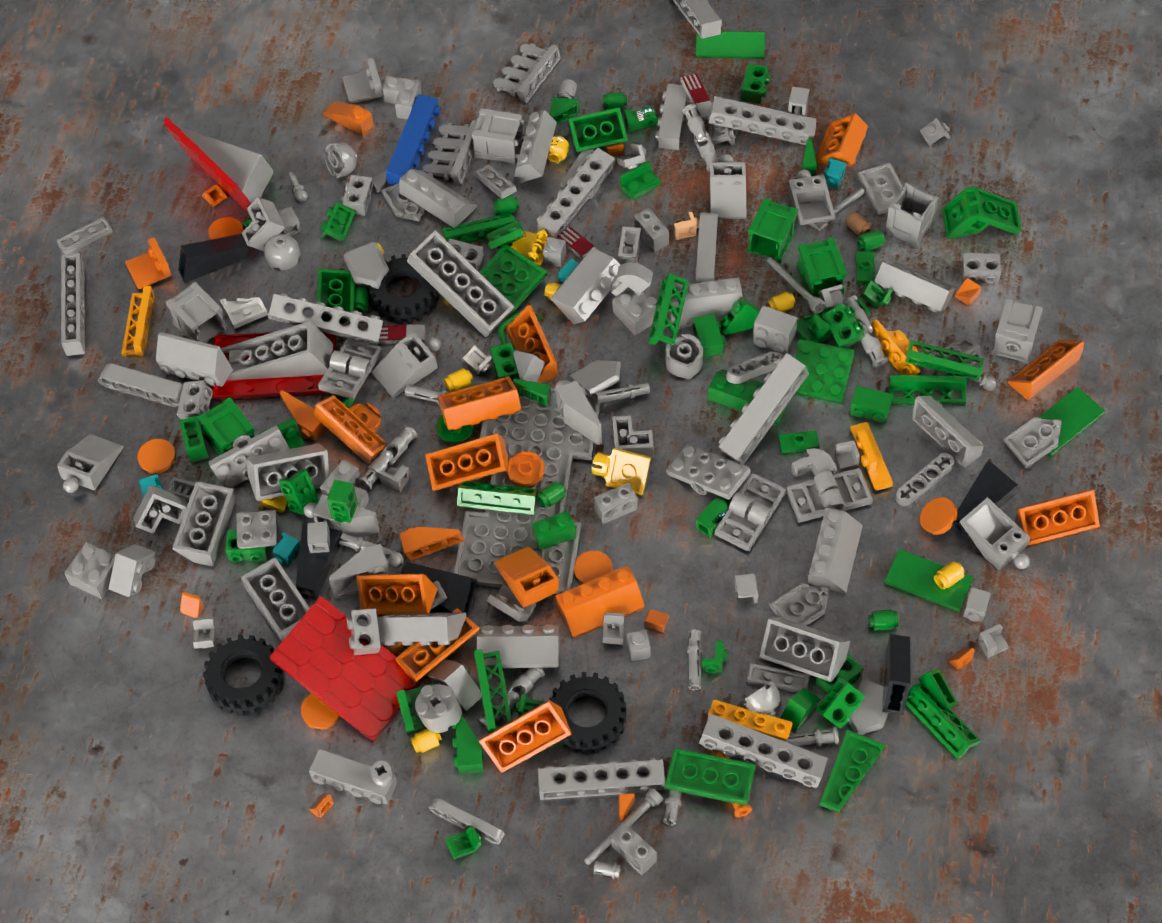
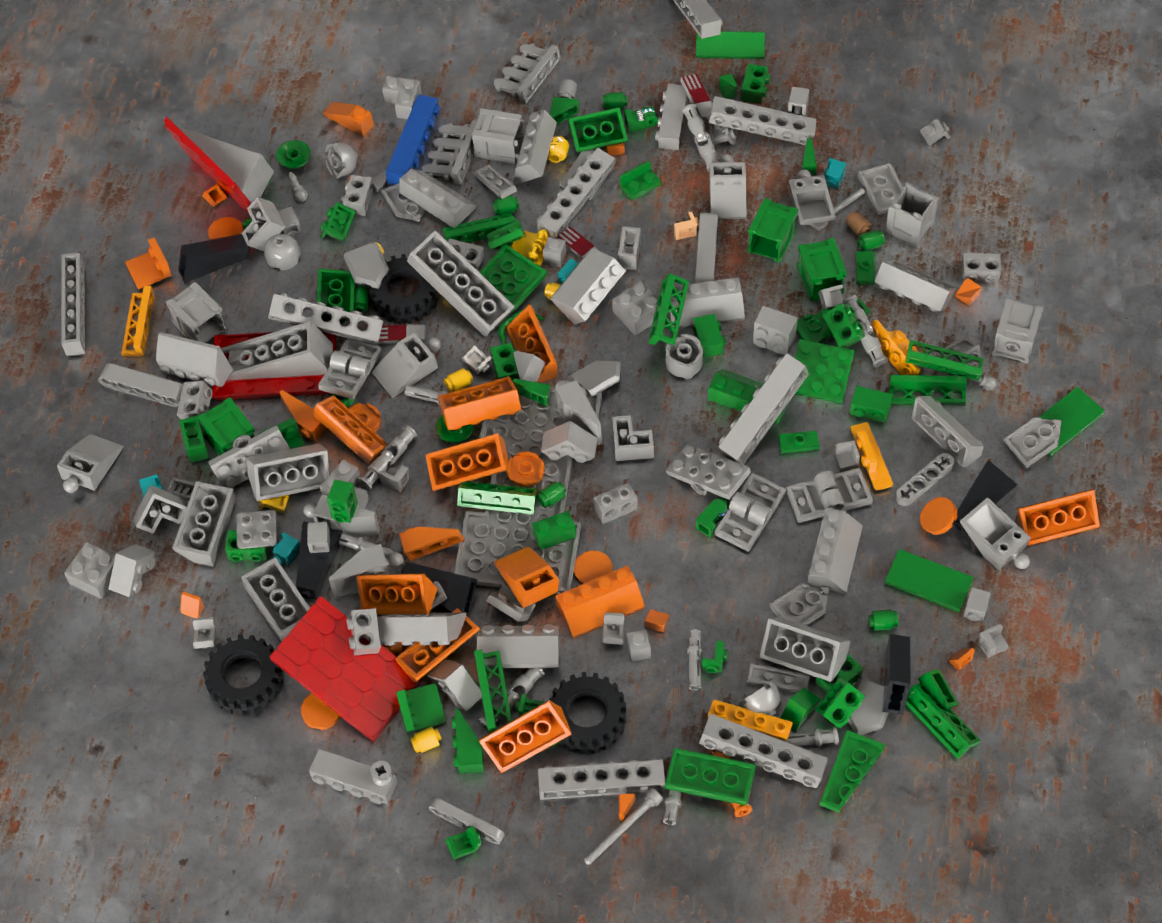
(84, 236): light grey tile -> none
(156, 456): orange tile -> none
(243, 310): white wing -> none
(293, 154): none -> green dish
(298, 491): green bracket -> none
(322, 805): orange slope -> none
(363, 85): light grey bracket -> none
(438, 708): light grey brick -> none
(569, 440): none -> light grey brick
(607, 869): light grey pin -> none
(622, 468): yellow plate -> none
(629, 392): light grey pin -> none
(631, 160): light grey bracket -> none
(632, 276): light grey brick -> none
(634, 849): light grey brick -> none
(652, 230): light grey brick -> none
(728, 86): none -> green slope
(740, 317): green slope -> none
(746, 586): light grey panel -> none
(753, 368): light grey beam -> none
(782, 302): yellow brick -> none
(815, 304): light grey piece -> none
(815, 462): light grey brick -> none
(819, 326): green slope -> none
(842, 140): orange slope -> none
(876, 295): green bracket -> none
(949, 575): yellow brick -> none
(976, 209): green bracket -> none
(1046, 367): orange slope -> none

